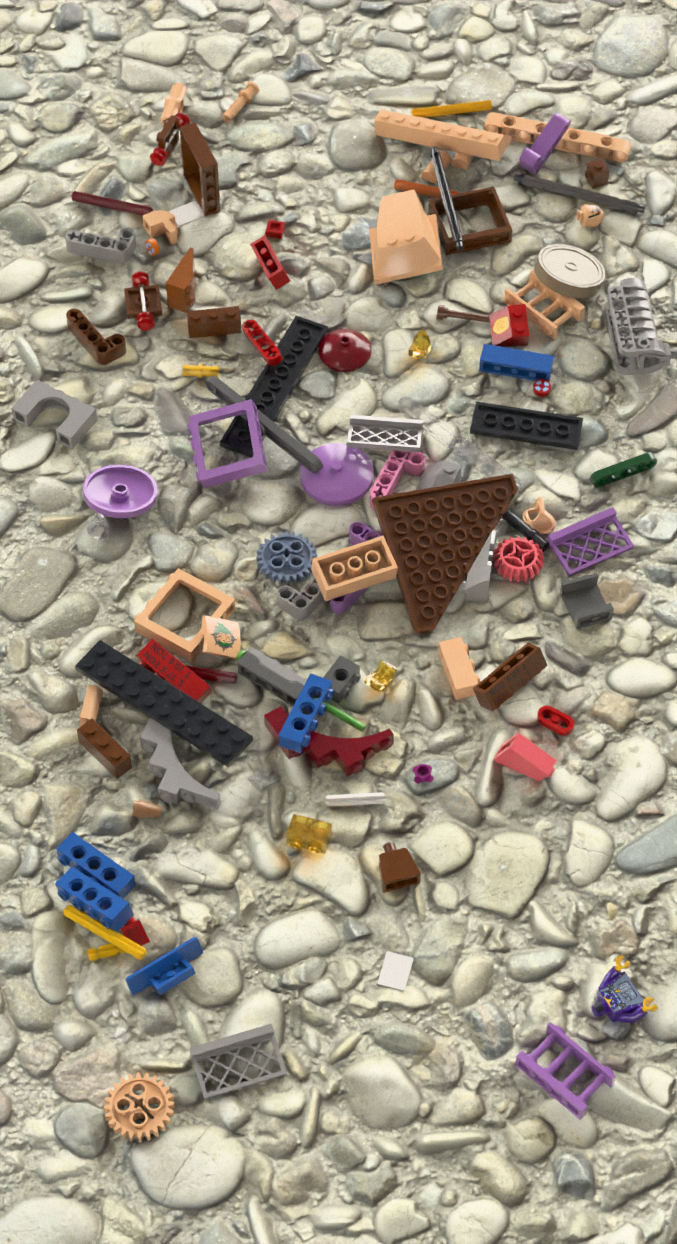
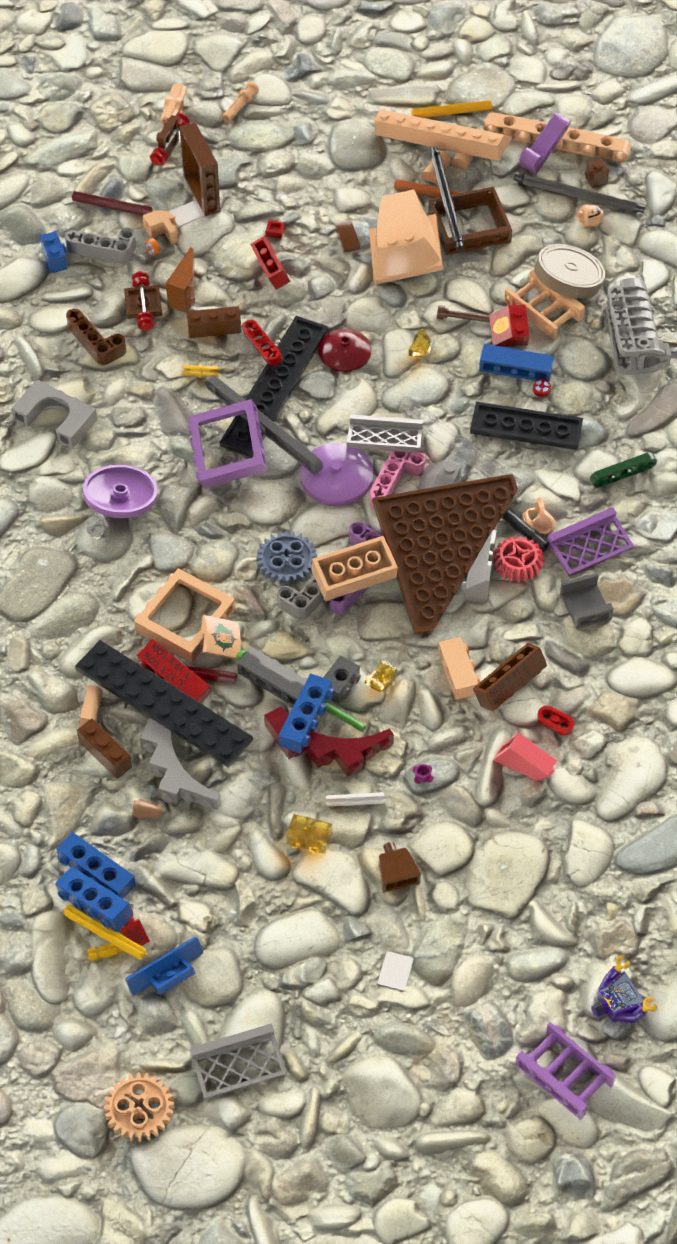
(54, 252): none -> blue brick
(347, 236): none -> reddish brown slope

